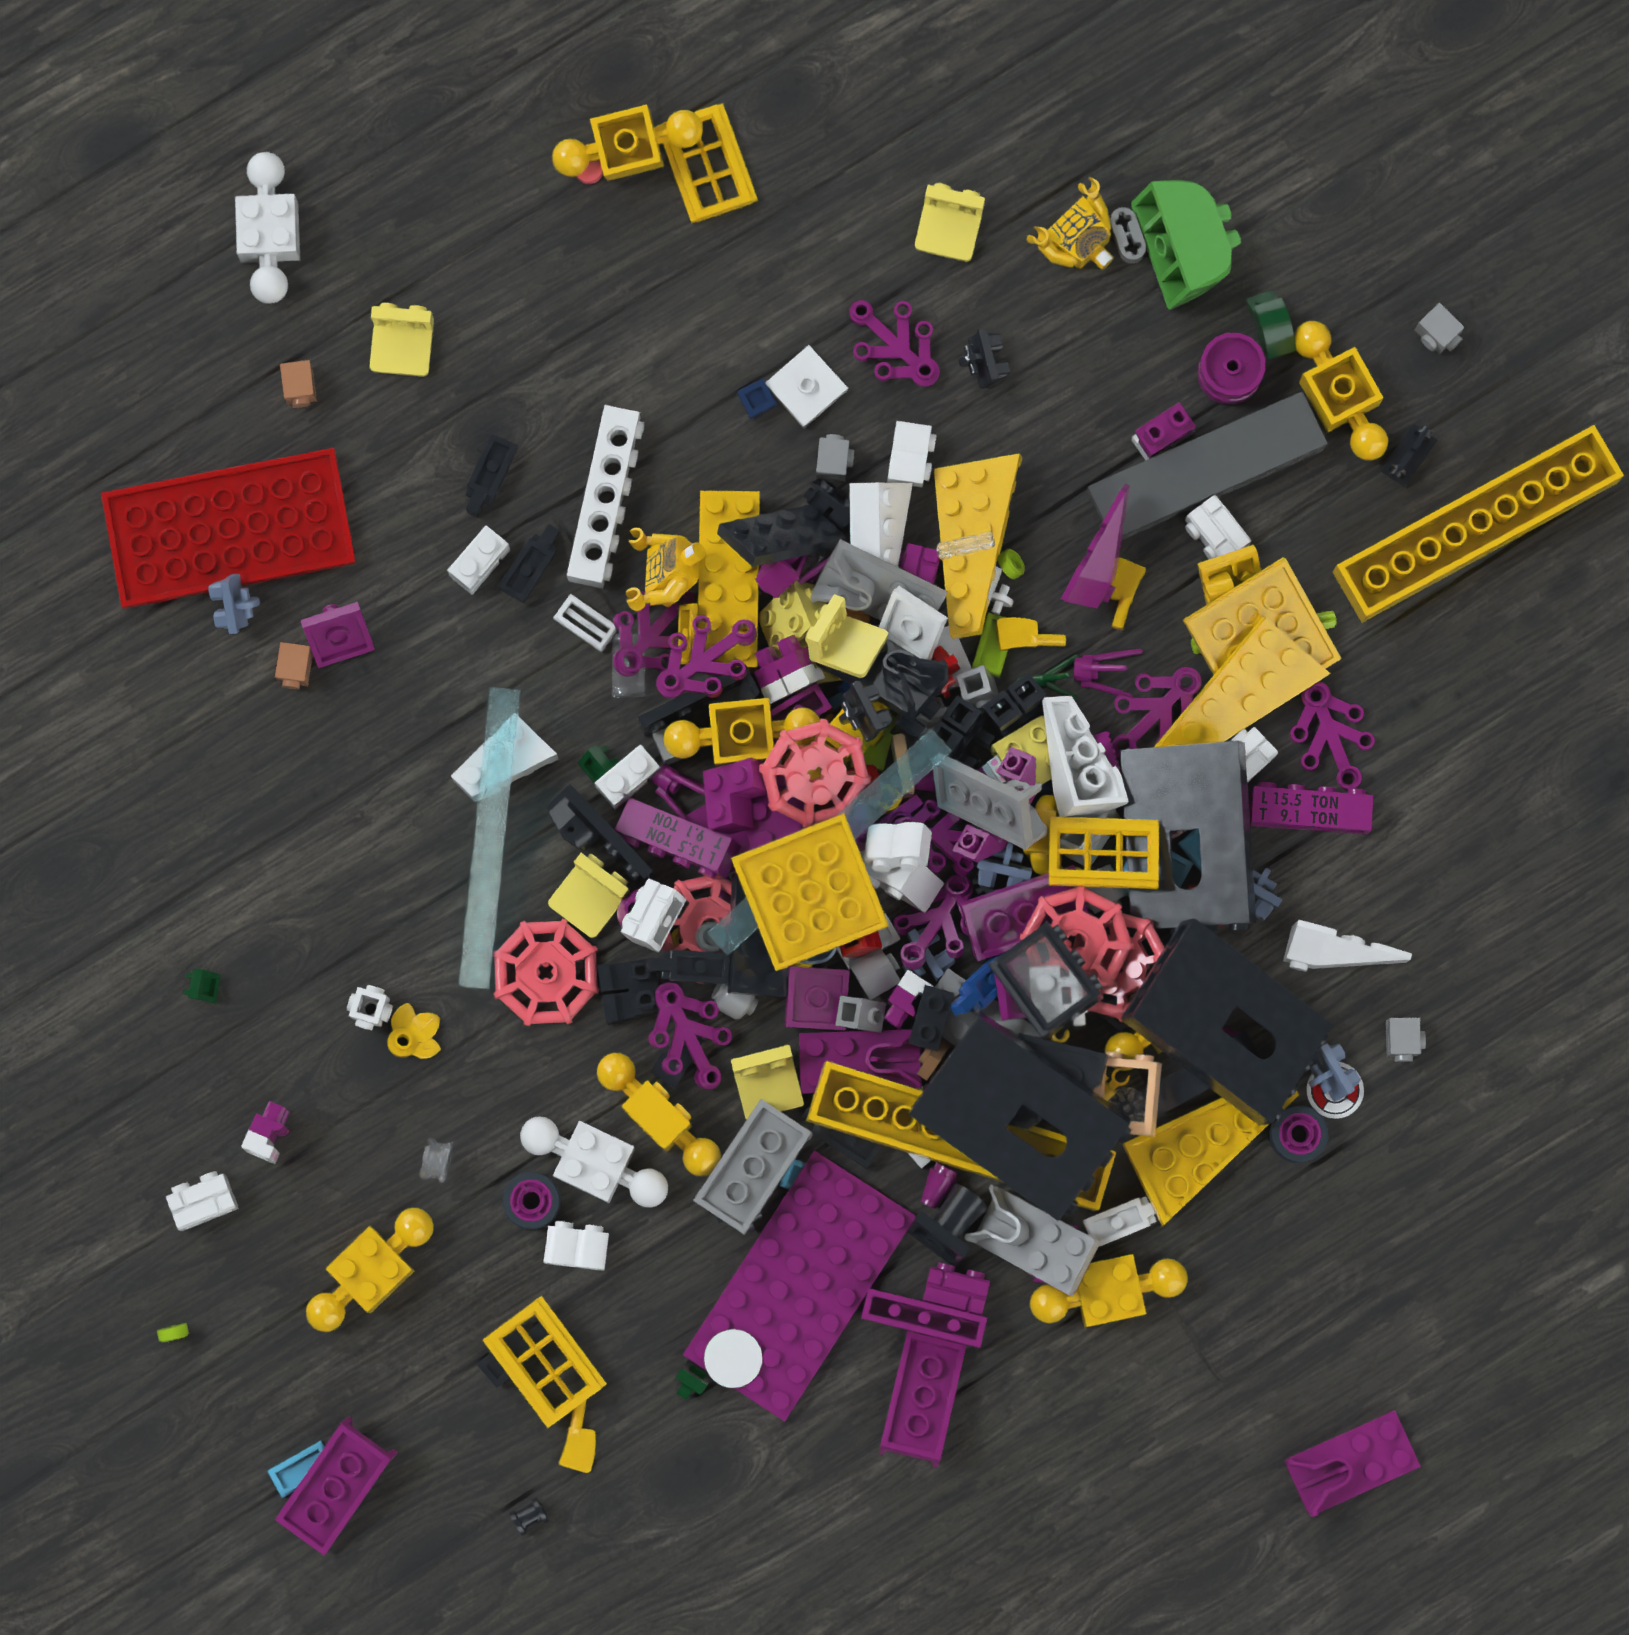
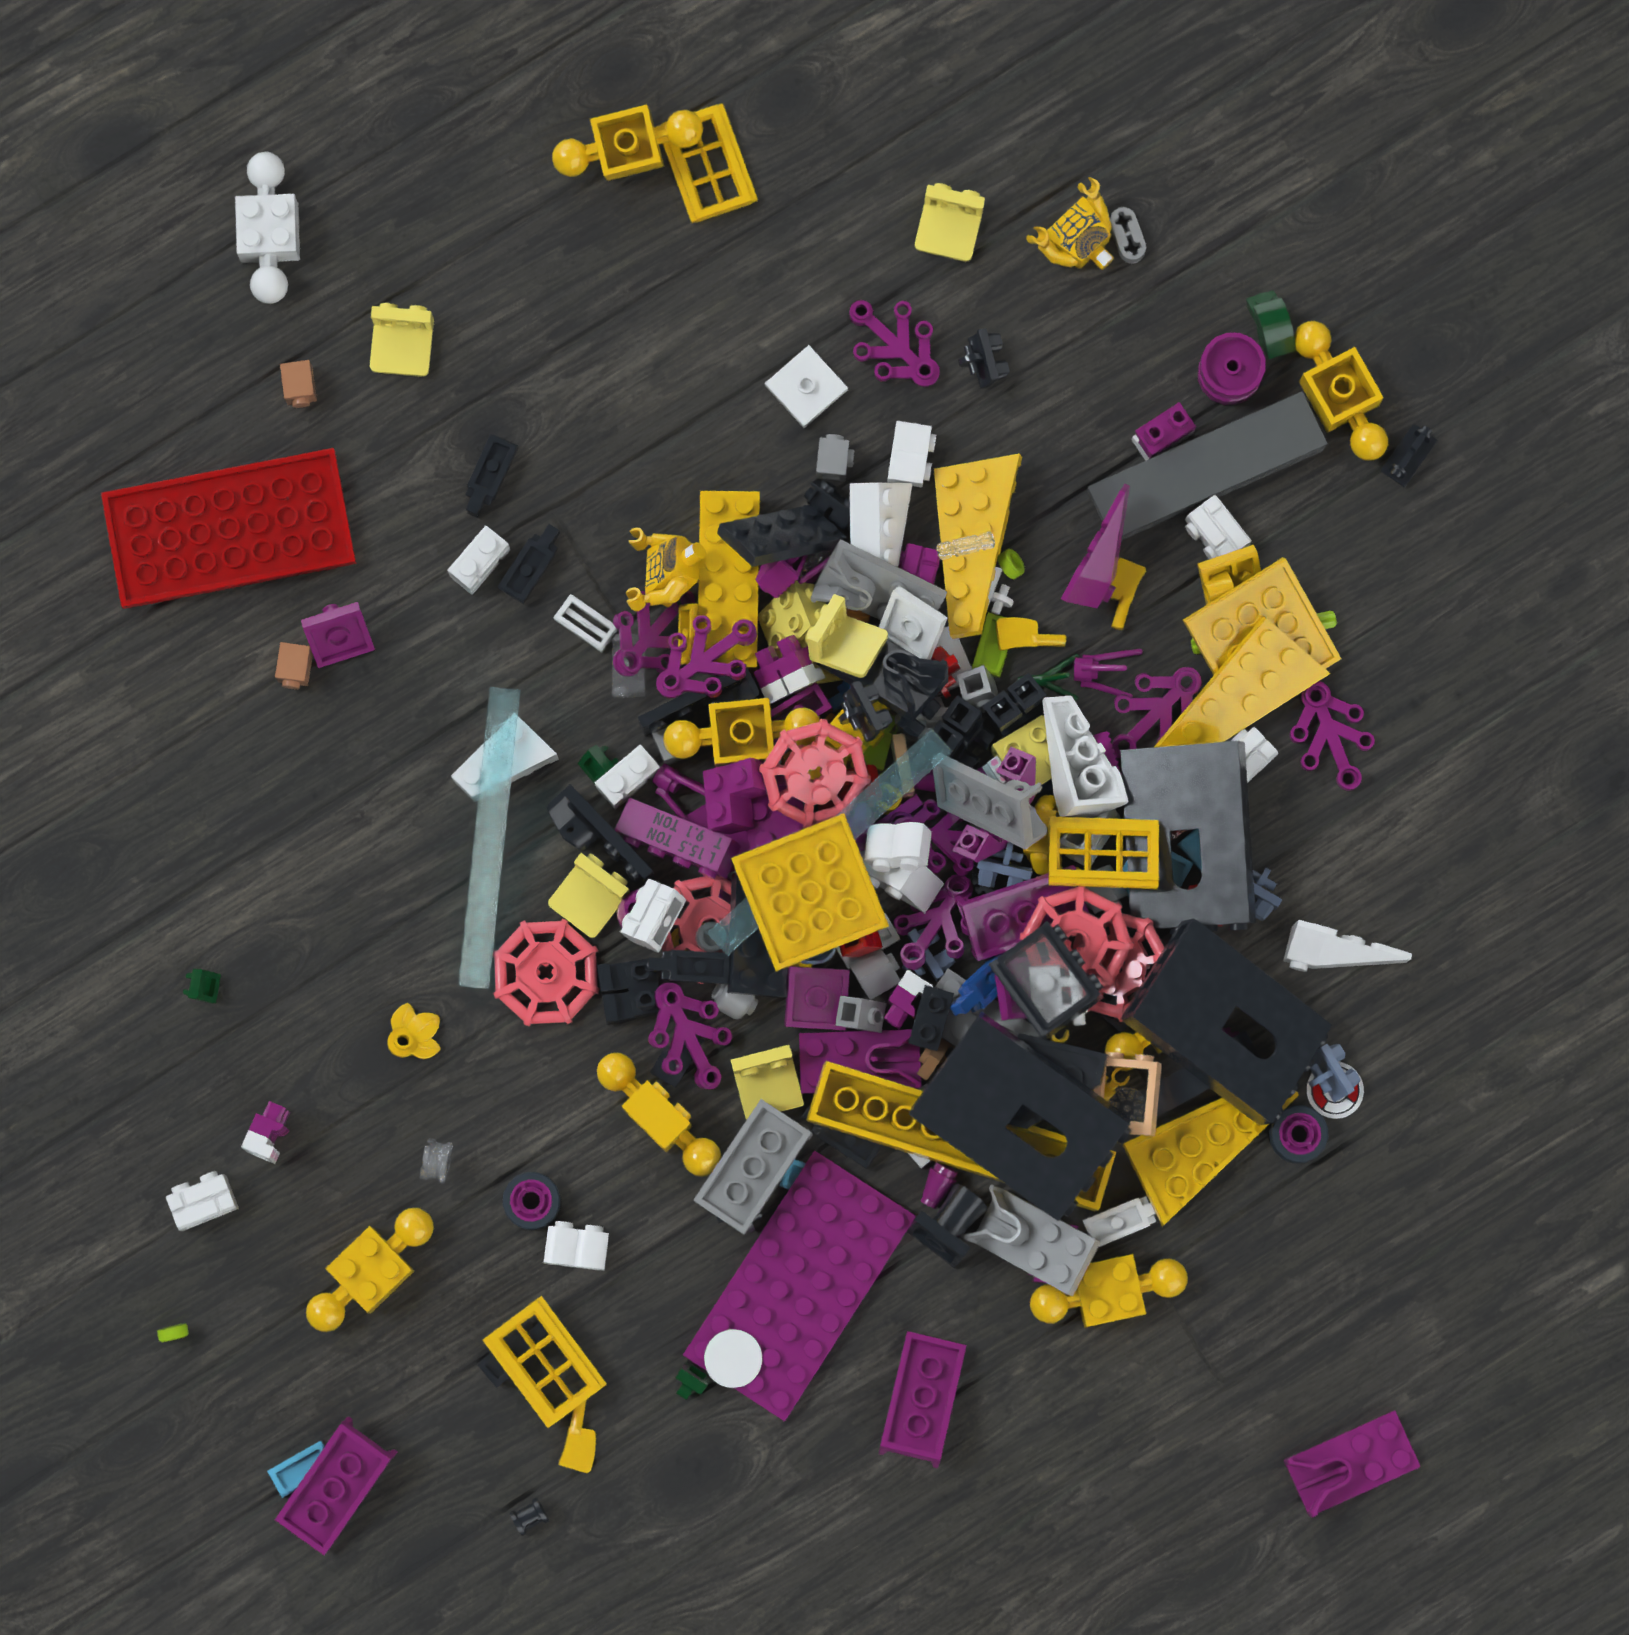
(236, 602): sand blue hips -> none
(363, 997): white brick -> none
(592, 173): coral tile -> none
(594, 1162): white brick -> none
(613, 422): white brick -> none
(756, 399): dark blue plate -> none
(924, 1318): magenta brick -> none
(956, 1290): magenta brick -> none
(1185, 238): bright green hips -> none
(1311, 809): magenta brick -> none
(1404, 1038): light grey brick -> none
(1439, 330): light grey brick -> none
(1477, 523): yellow brick -> none

